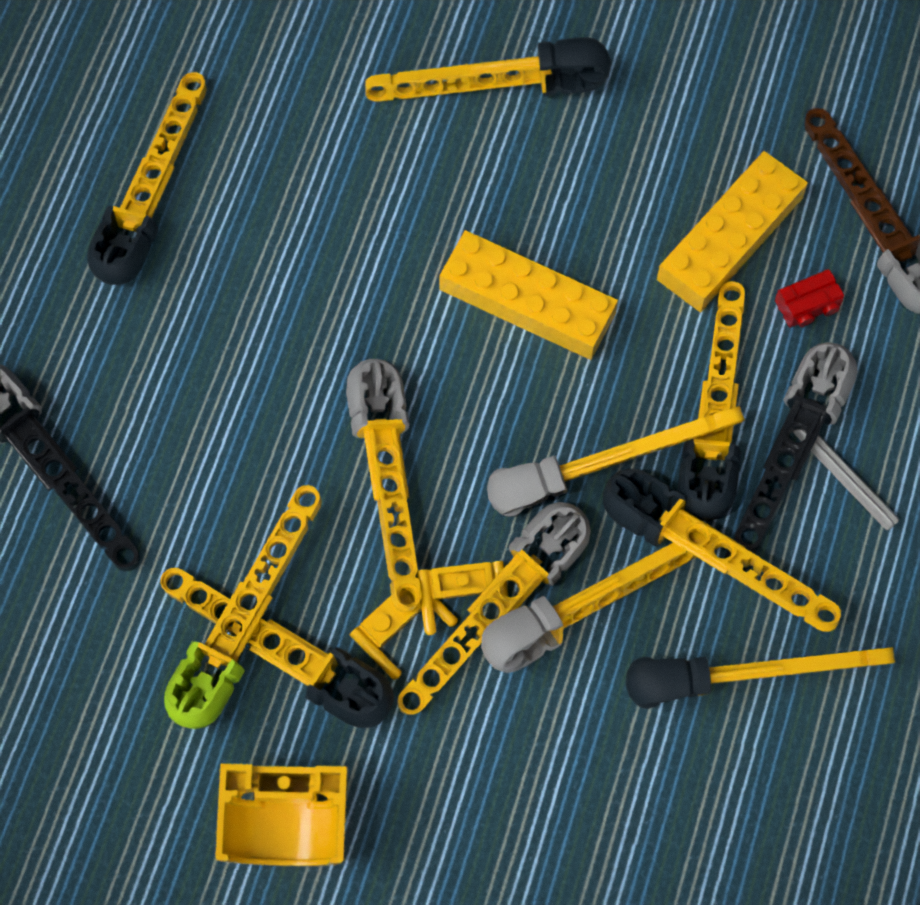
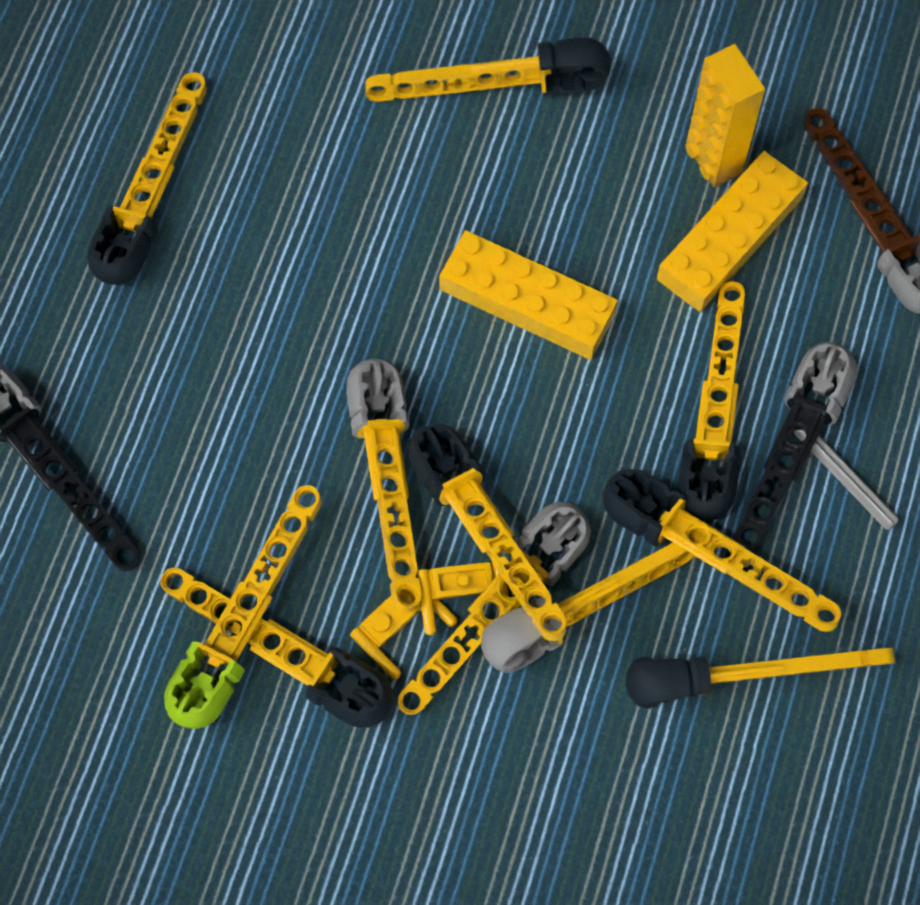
(284, 819): yellow piece -> none
(465, 491): none -> yellow piece
(533, 482): piece -> none
(724, 115): none -> yellow brick
(809, 299): red brick -> none

